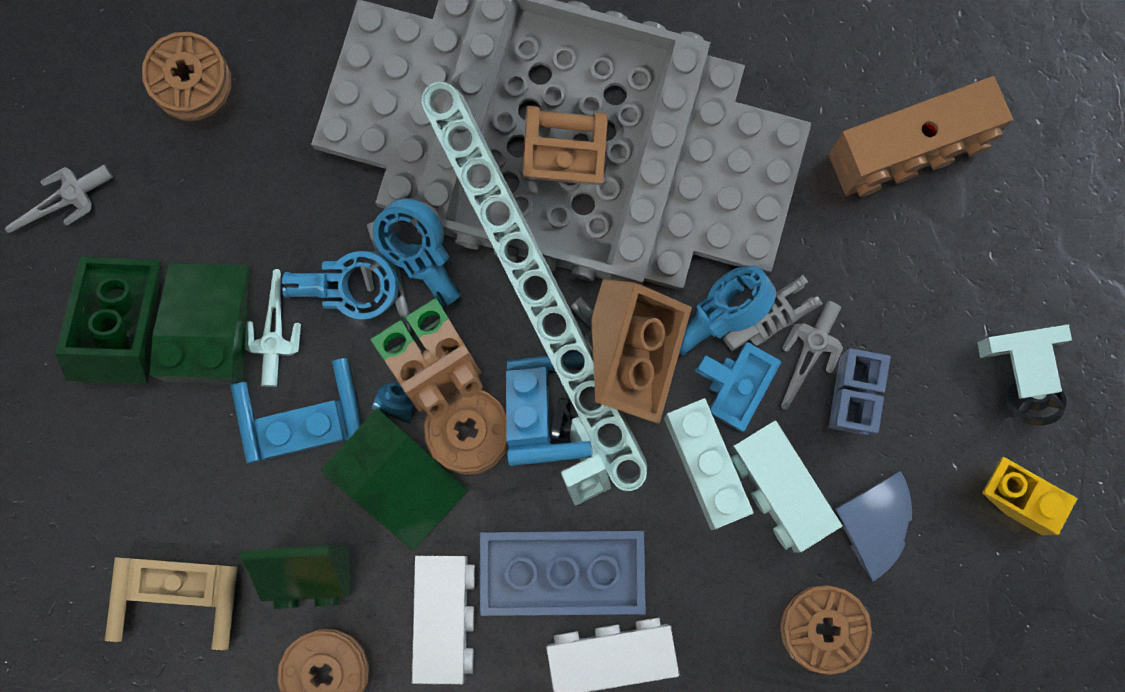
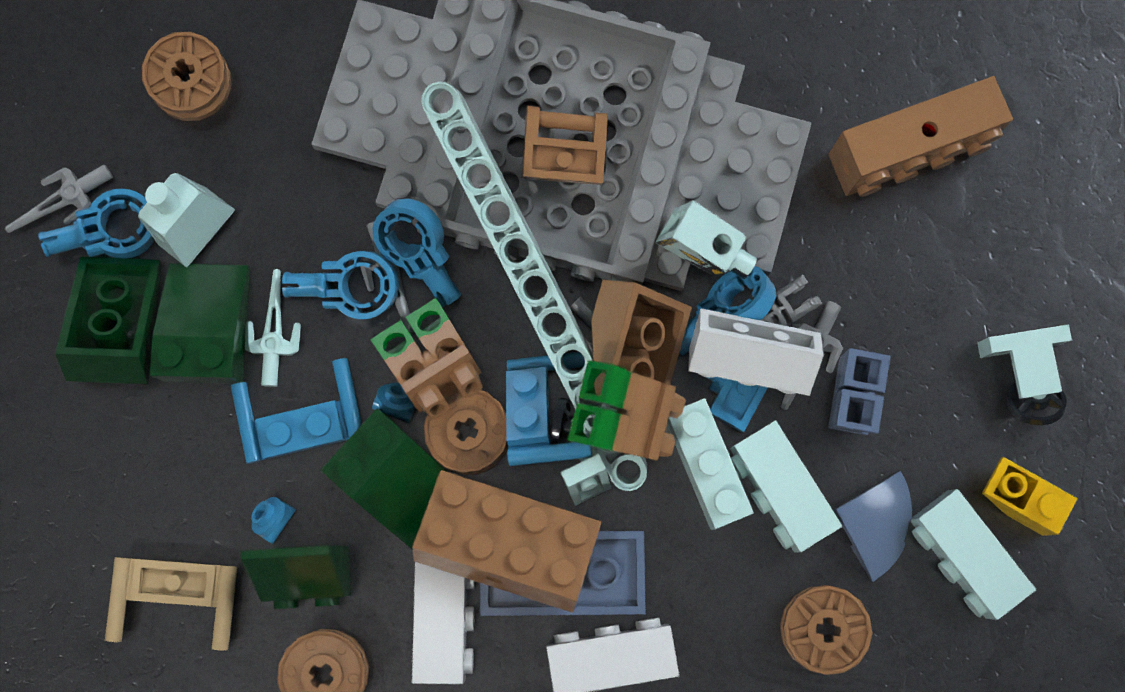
(94, 219): none -> dark azure pin
(183, 216): none -> light aqua torso
(270, 518): none -> dark azure plate
(506, 541): none -> medium nougat brick
(640, 415): none -> hips
(691, 235): none -> light aqua torso
(755, 352): none -> white brick
(971, 555): none -> light aqua brick

